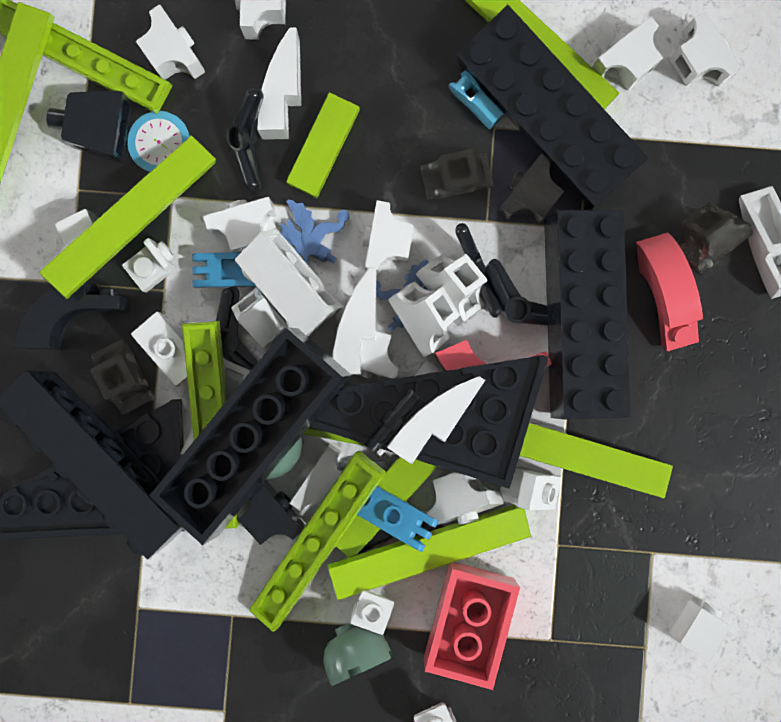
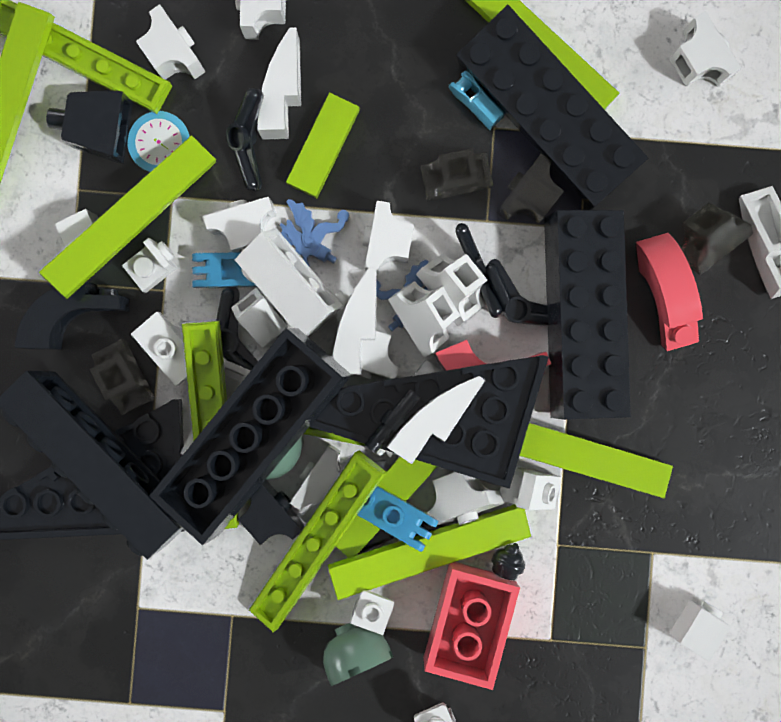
(508, 562): none -> black plate
(631, 55): white brick -> none

